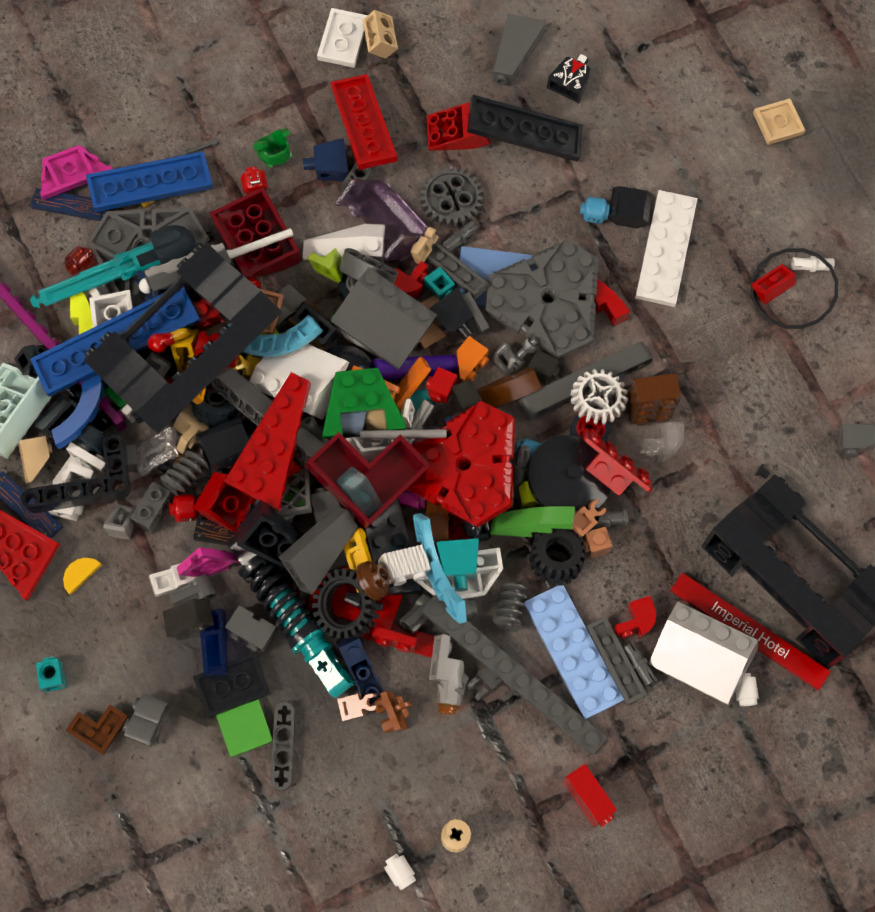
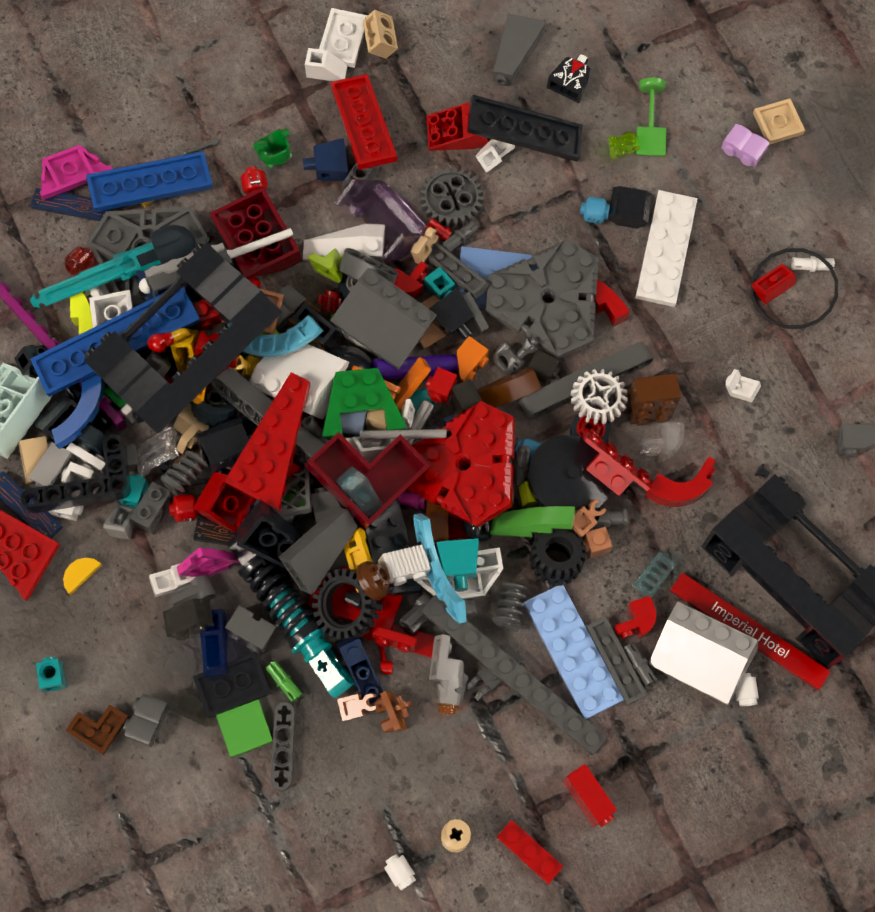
(51, 465): none -> light grey hinge
(138, 489): none -> teal brick
(283, 681): none -> bright green axle
(324, 65): none -> white slope
(330, 301): none -> red gear
(386, 666): none -> red hand
(441, 231): none -> red pin
(492, 153): none -> white slope
(529, 852): none -> red plate
(625, 144): none -> clear neon green plate
(651, 139): none -> bright green piece
(663, 559): none -> clear light blue slope
(681, 494): none -> red arch
(742, 387): none -> white bracket
(745, 145): none -> lavender brick

